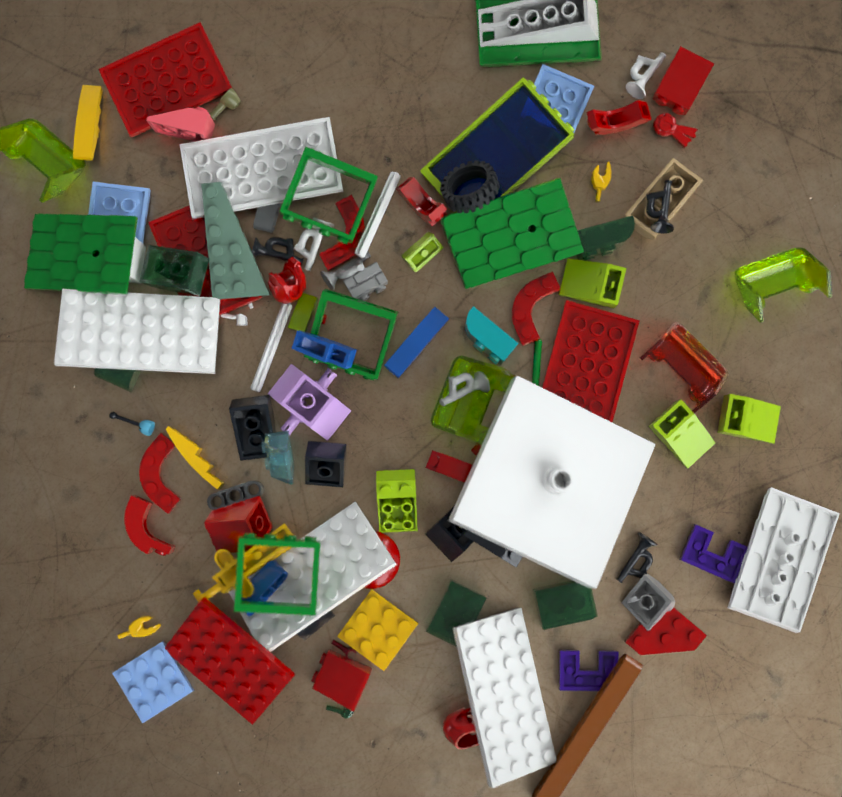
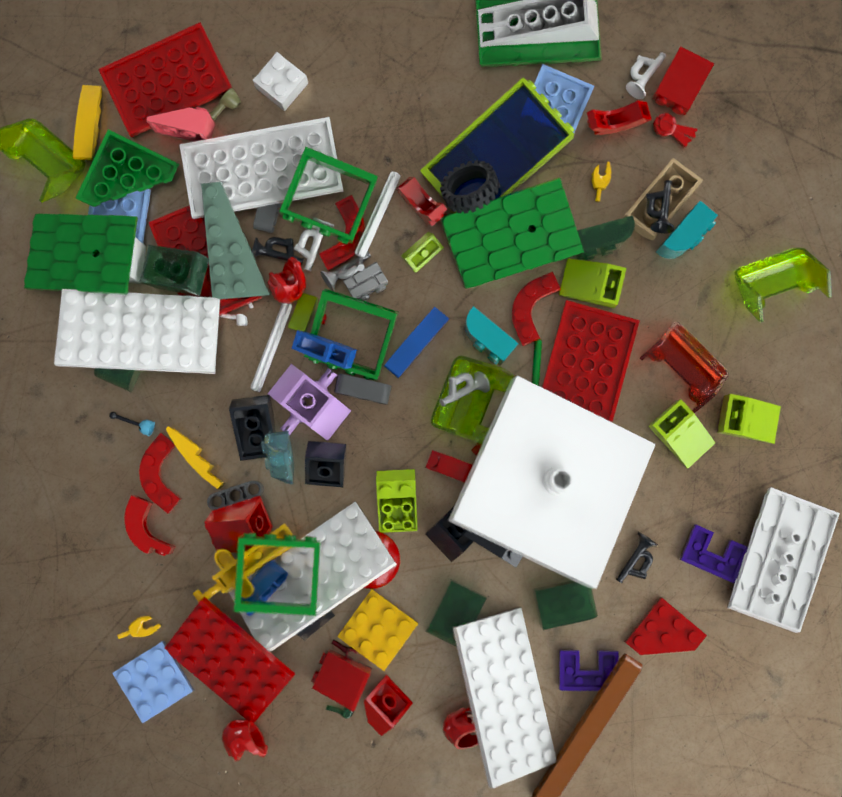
(123, 169): none -> green slope
(238, 737): none -> red helmet
(280, 81): none -> white brick
(362, 389): none -> dark grey beam
(386, 706): none -> red slope
(649, 601): light grey slope -> none
(688, 232): none -> teal brick

